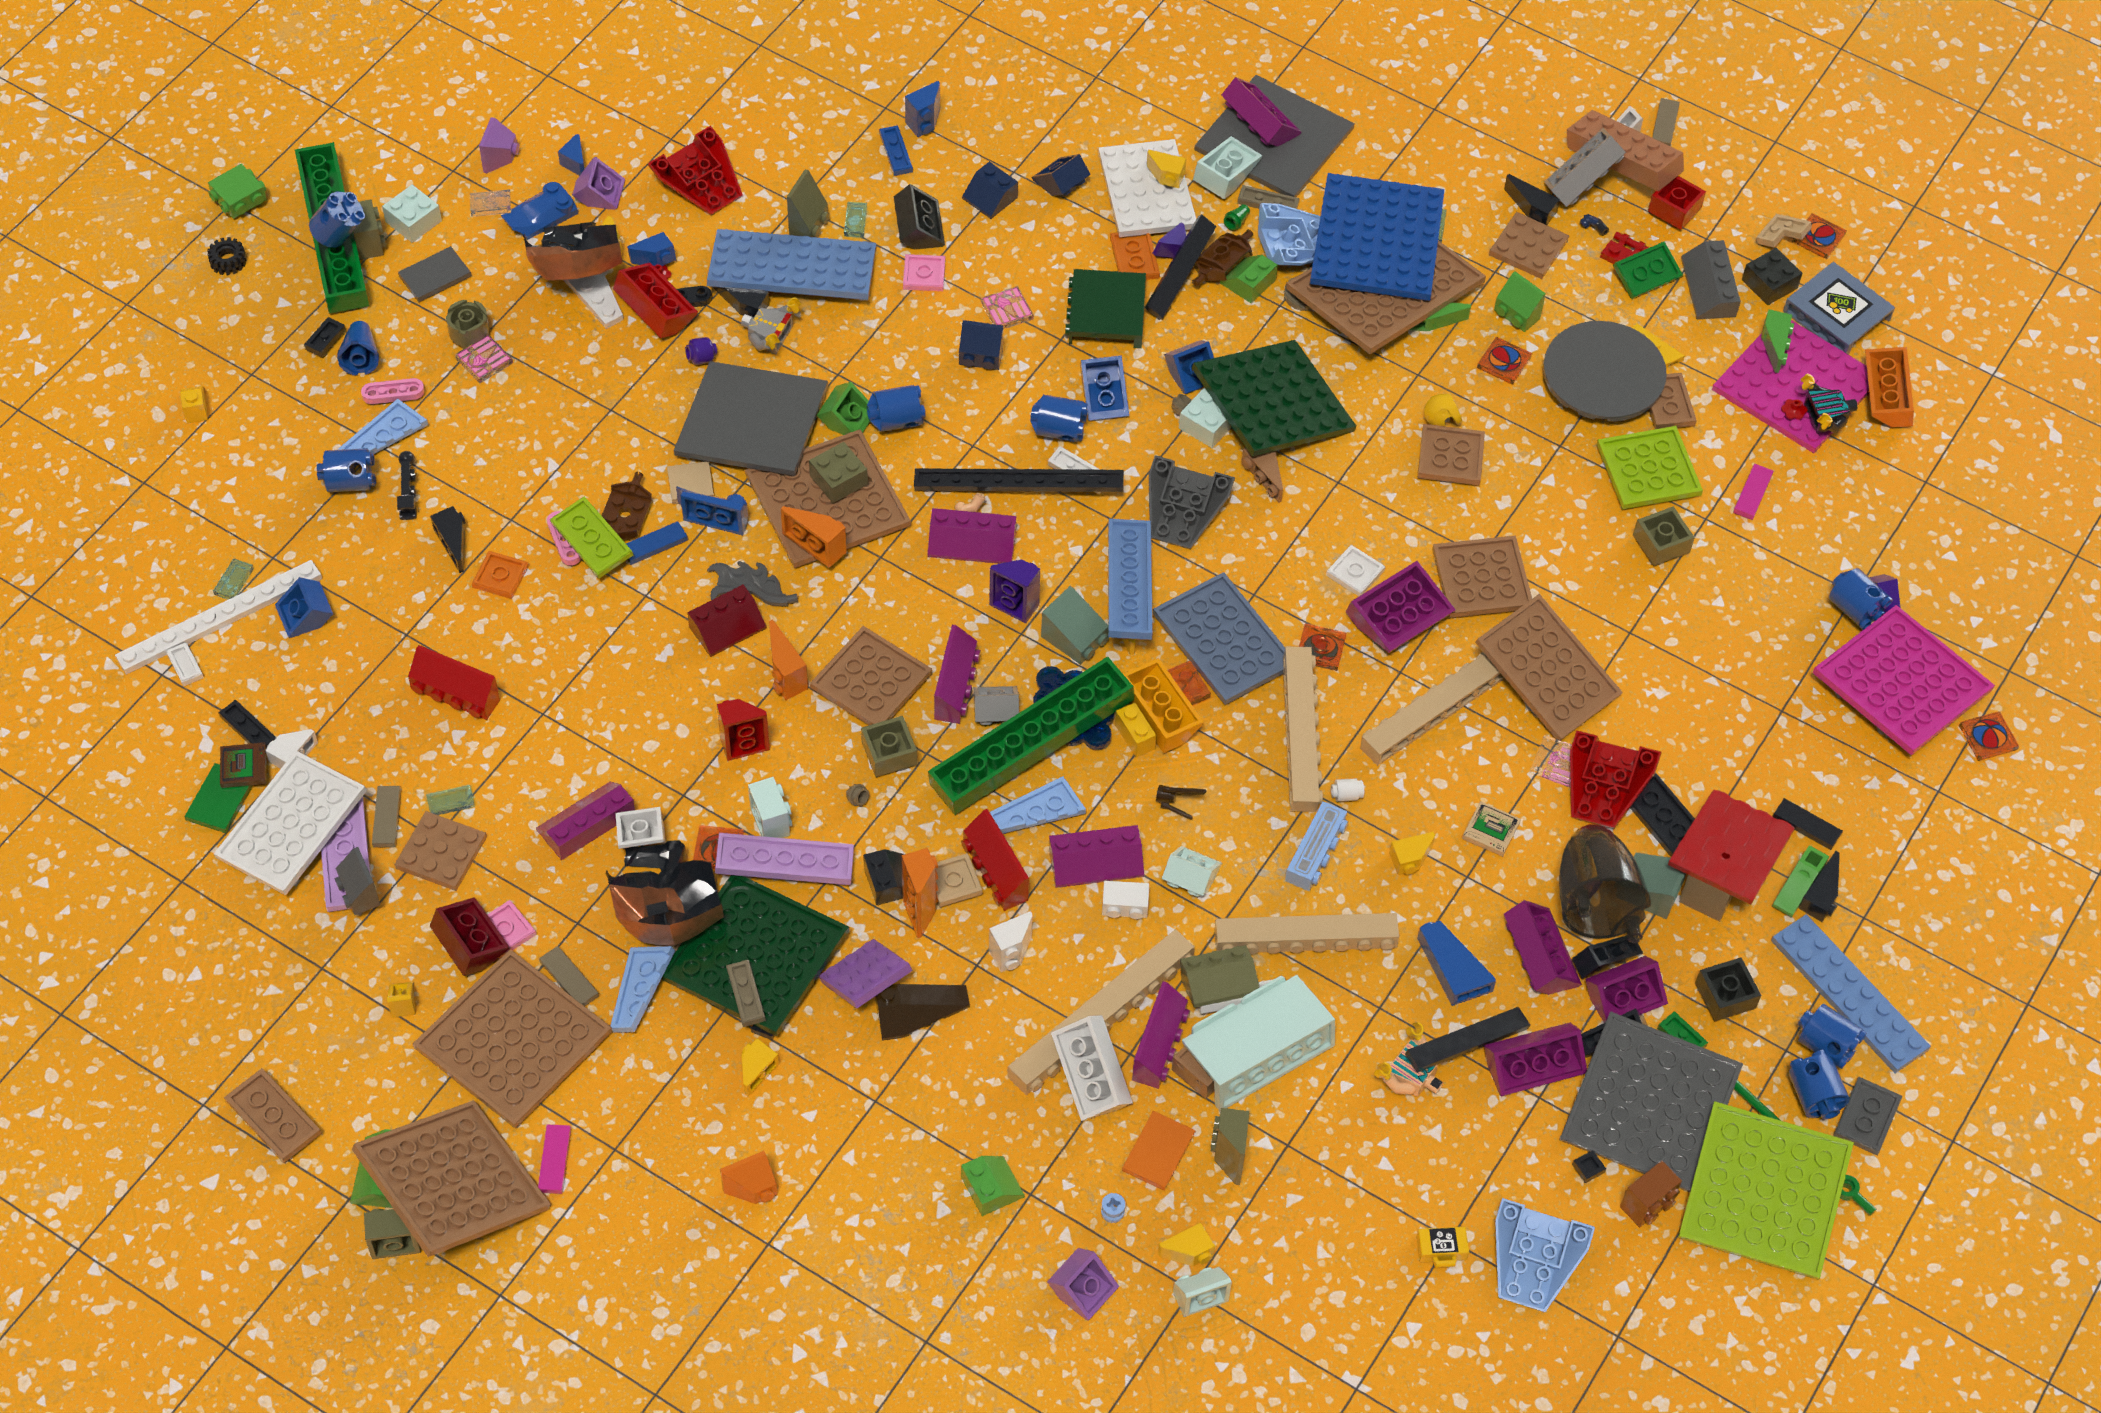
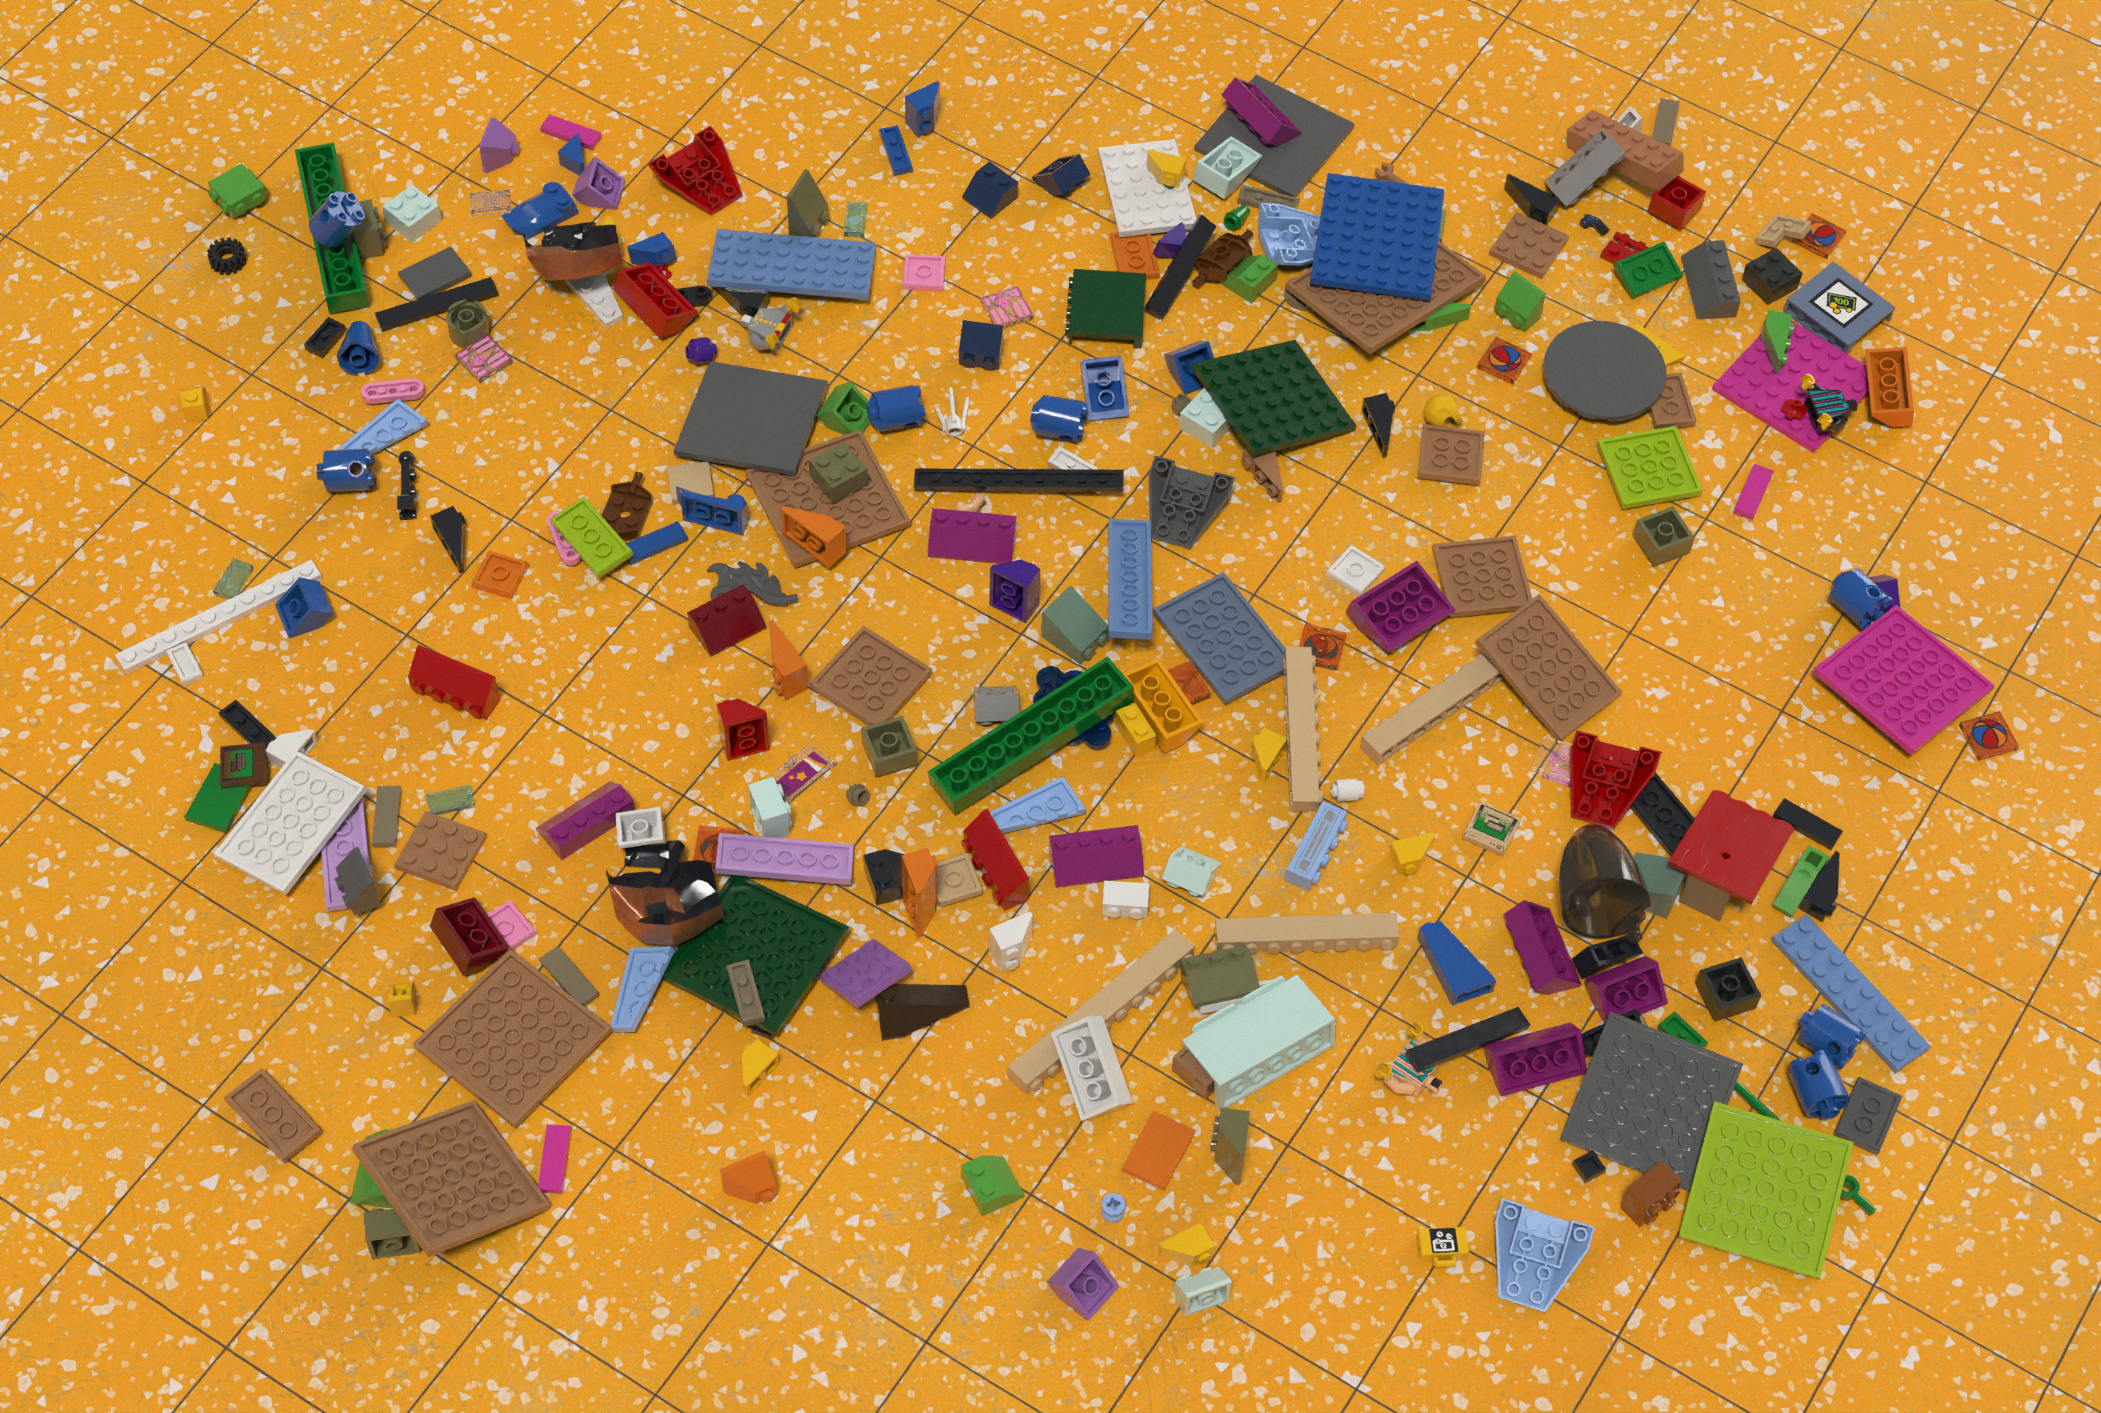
(435, 304): none -> black tile
(566, 130): none -> dark pink tile
(803, 771): none -> door
(918, 219): pearl dark grey slope -> none
(954, 425): none -> white plant
(955, 676): magenta slope -> none
(1160, 1037): magenta slope -> none
(1168, 794): dark brown plant -> none
(1267, 751): none -> yellow slope
(1378, 414): none -> black slope
(1388, 174): none -> medium nougat bar

